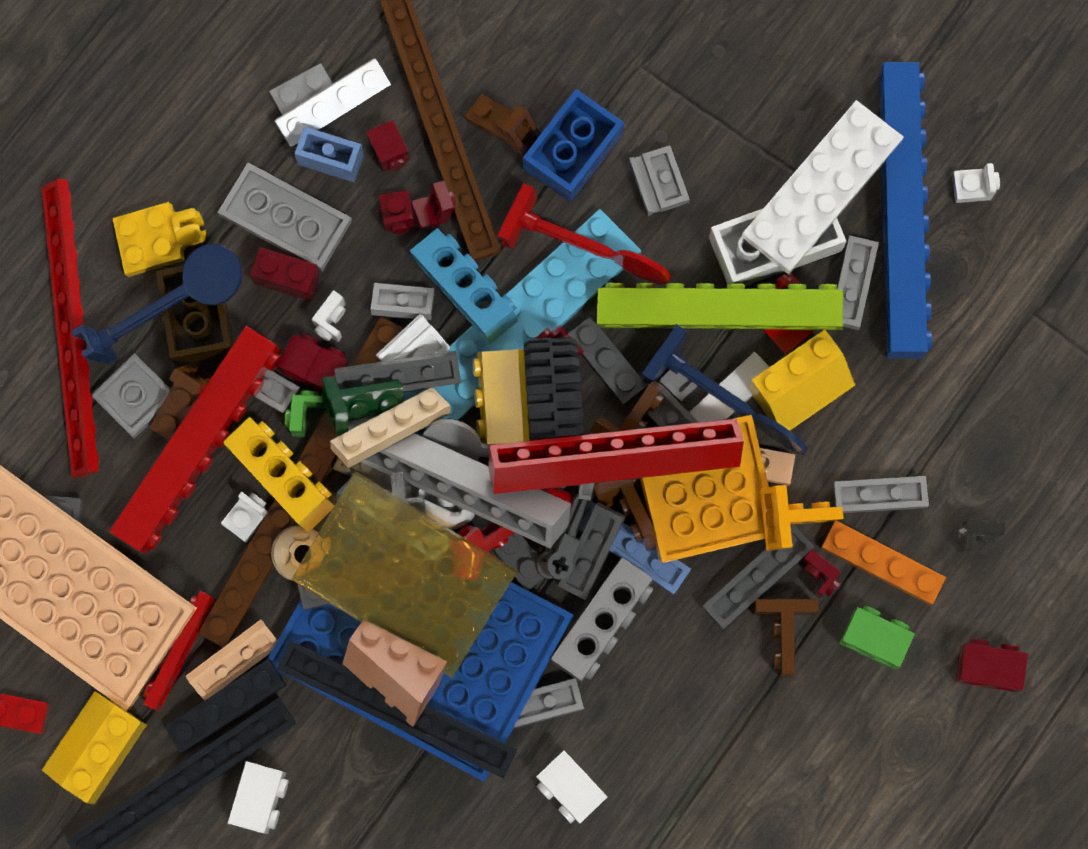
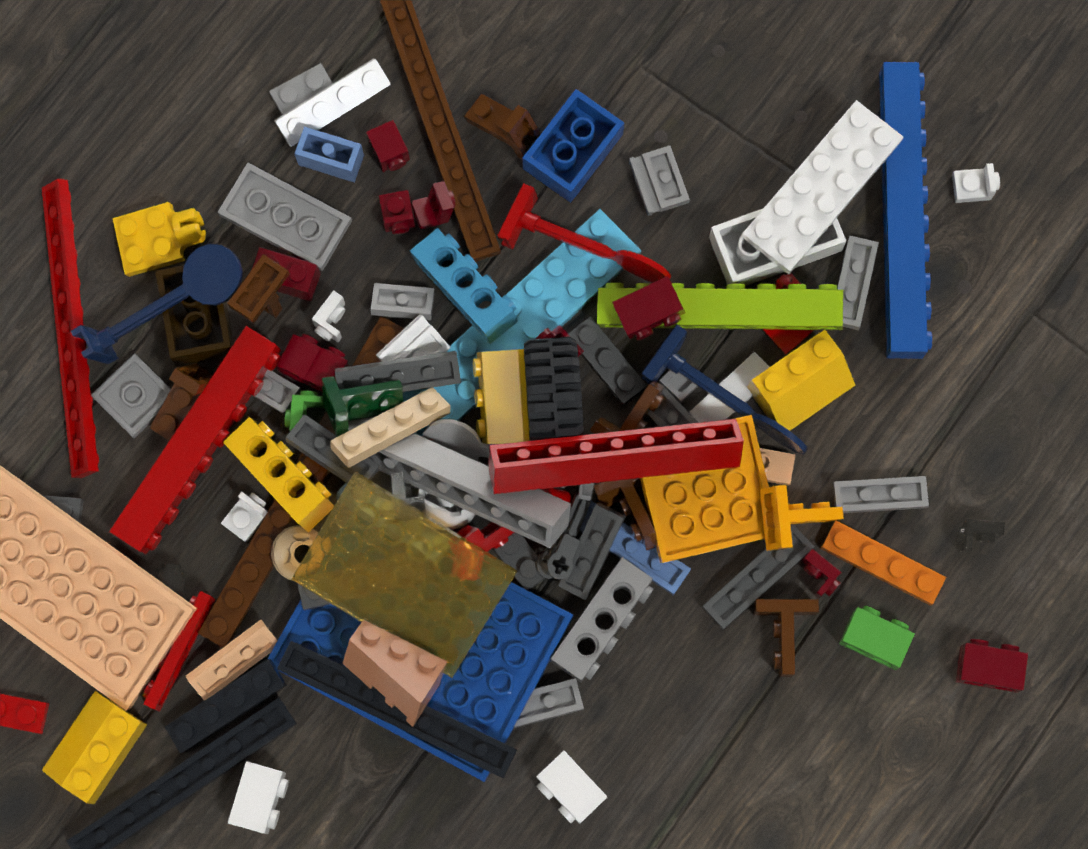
(260, 290): none -> reddish brown bracket
(315, 443): none -> dark grey plate
(649, 308): none -> dark red brick

